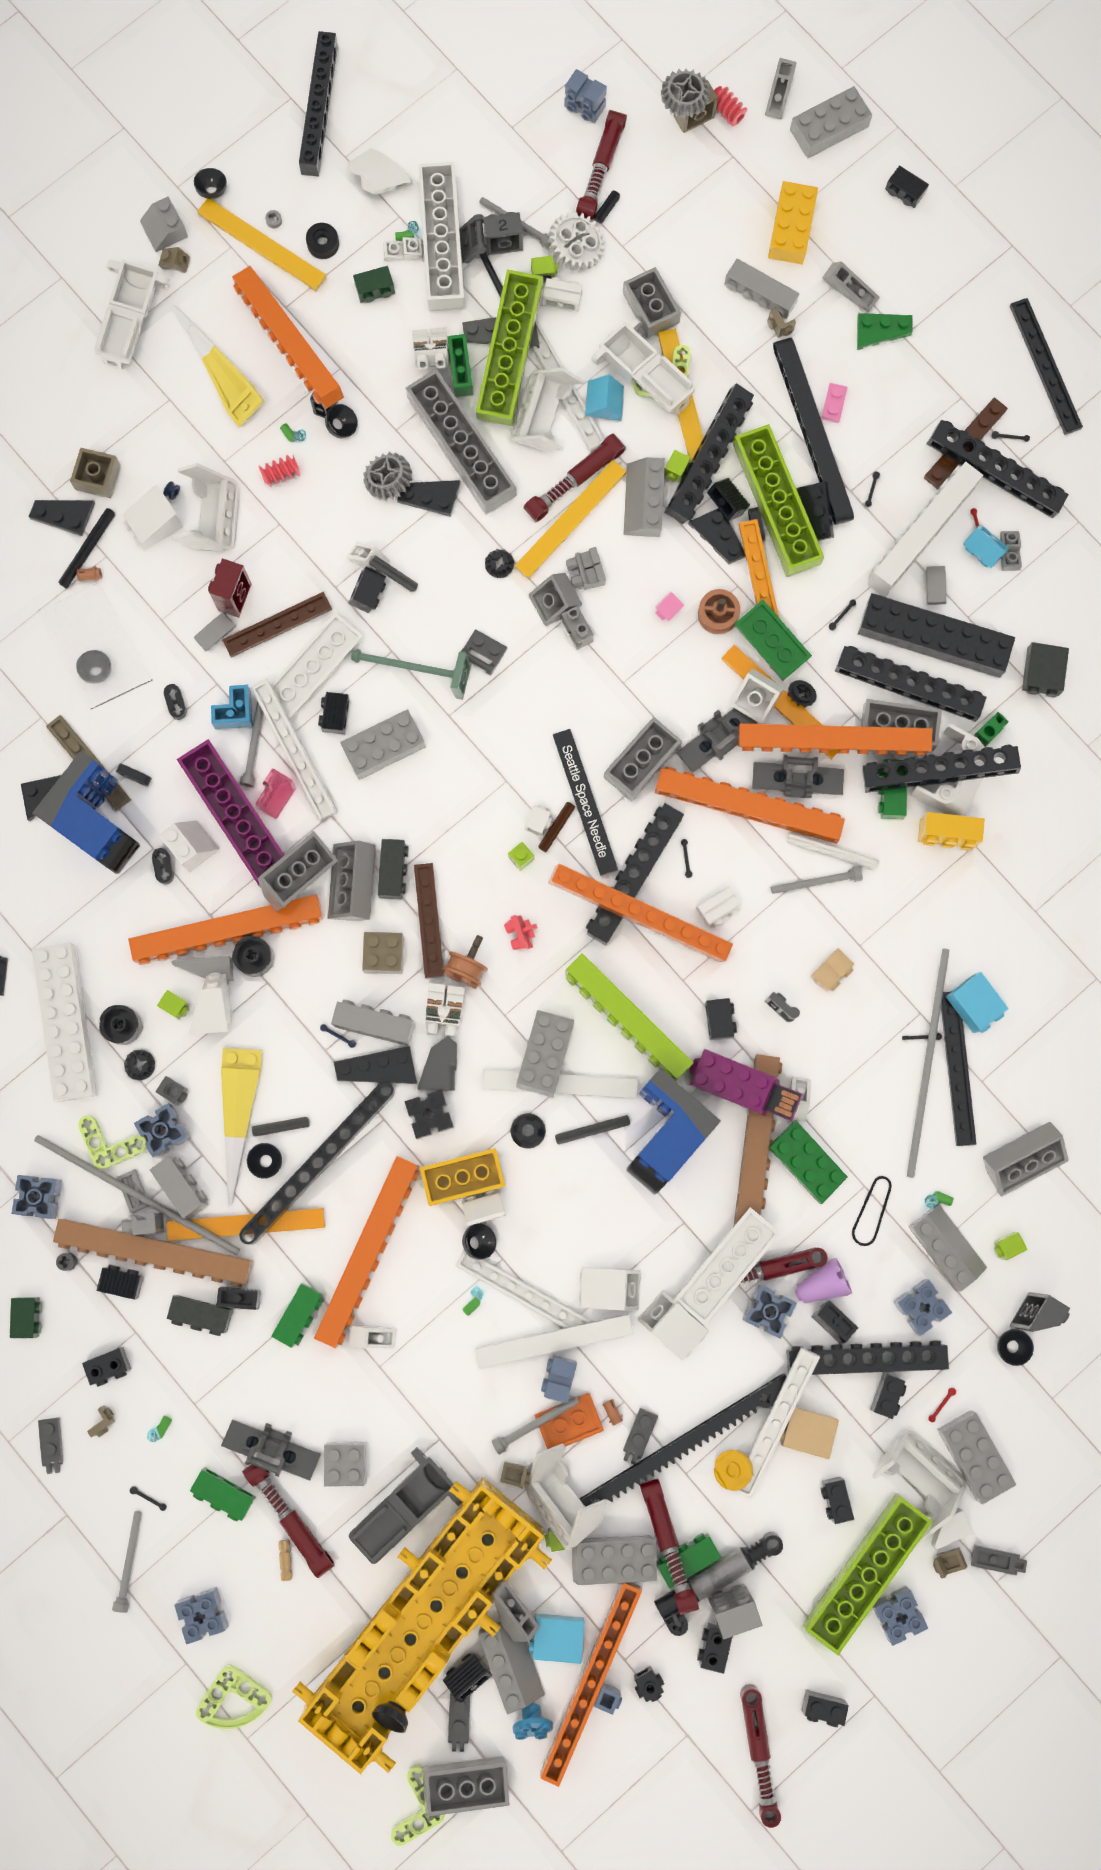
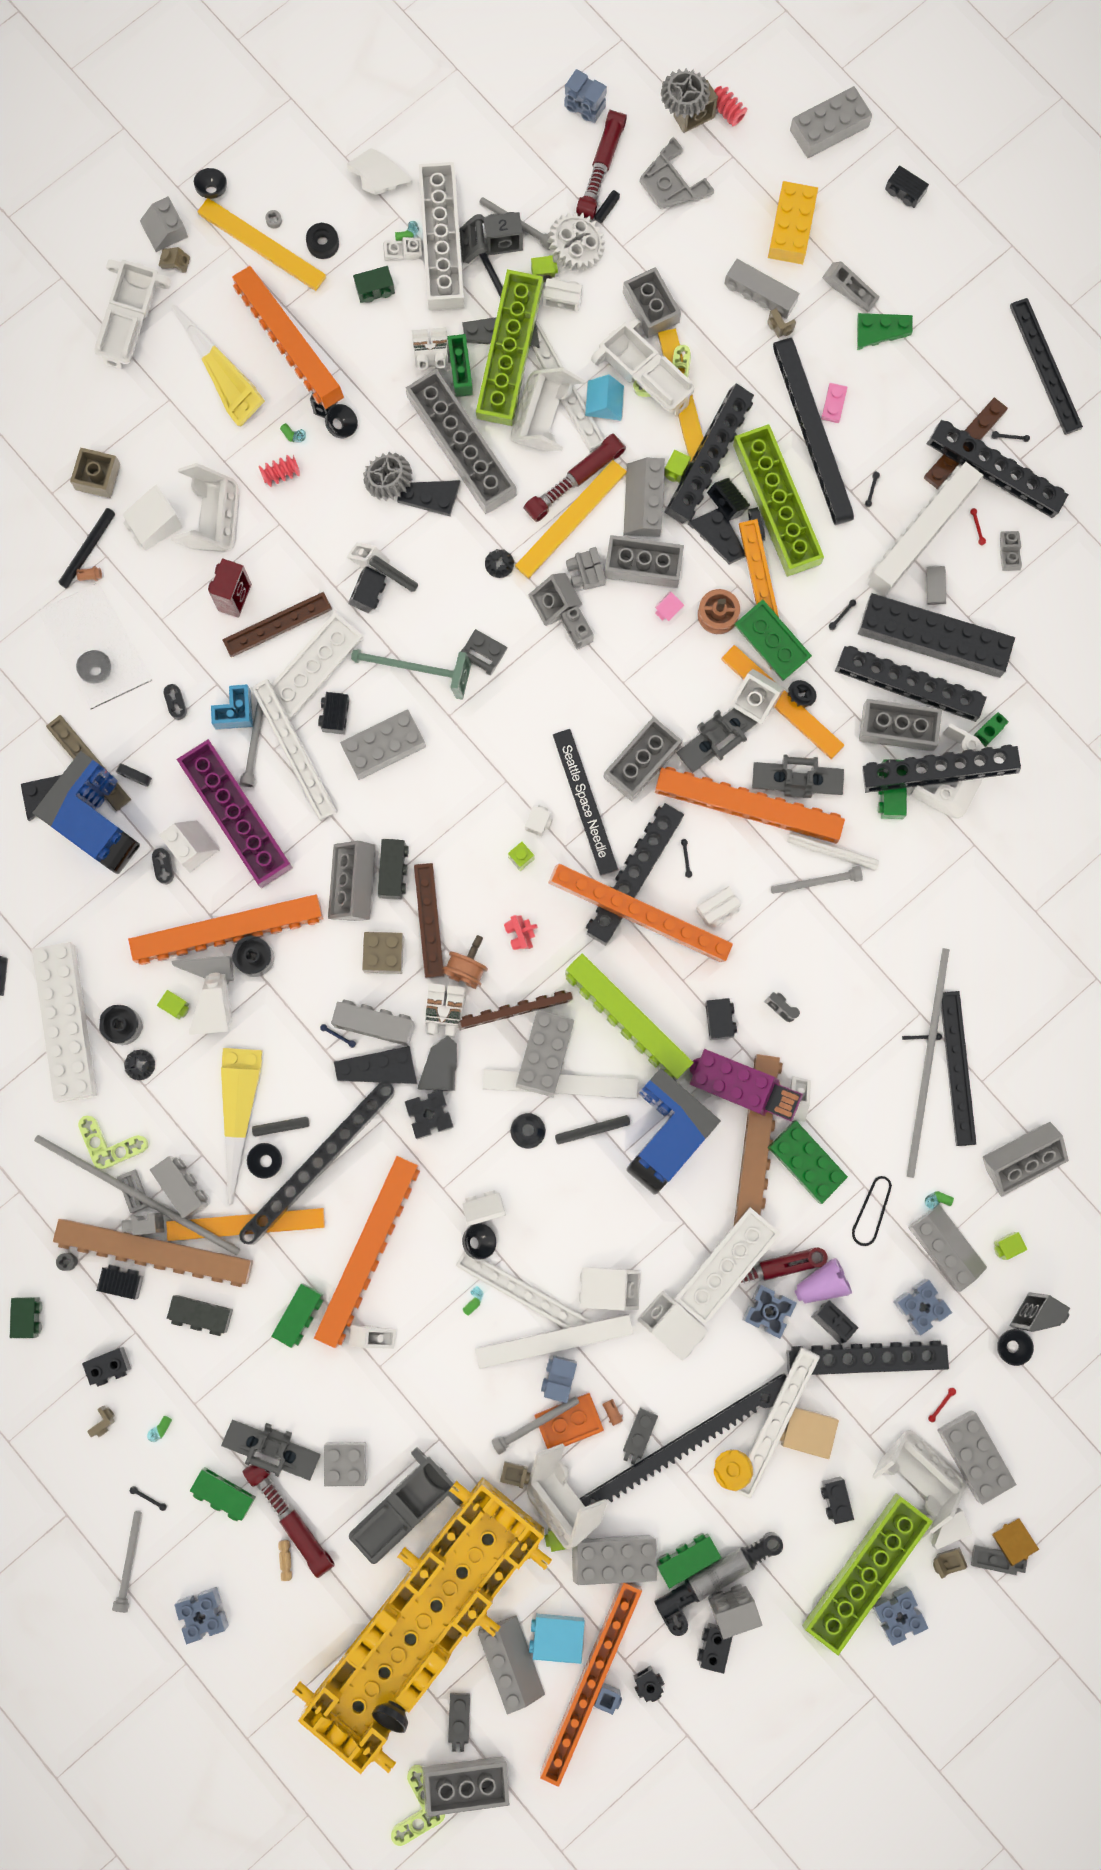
(27, 1205): sand blue brick -> none
(50, 1444): dark grey hinge -> none
(63, 514): black wing -> none
(150, 1128): sand blue brick -> none
(164, 1087): dark grey brick -> none
(171, 490): dark blue bush -> none
(214, 631): light grey slope -> none
(234, 1685): yellowish green beam -> none
(238, 1298): black brick -> none
(276, 793): clear pink panel -> none
(296, 871): light grey slope -> none
(318, 104): black brick -> none
(462, 1177): yellow brick -> none
(467, 1677): black brick -> none
(513, 1614): light grey slope -> none
(522, 1007): none -> reddish brown plate
(532, 1724): dark azure plate -> none
(556, 827): reddish brown axle -> none
(644, 561): none -> light grey brick
(666, 184): none -> light grey wing
(668, 1544): dark red piece -> none
(760, 1754): dark red piece -> none
(780, 88): light grey slope -> none
(817, 507): black wing -> none
(825, 1708): black brick -> none
(832, 970): tan brick -> none
(835, 738): orange brick -> none
(888, 1396): black brick -> none
(951, 830): yellow brick -> none
(977, 1003): medium azure brick -> none
(985, 546): medium azure brick -> none
(1015, 1542): none -> pearl gold piece
(1045, 669): pearl dark grey brick -> none

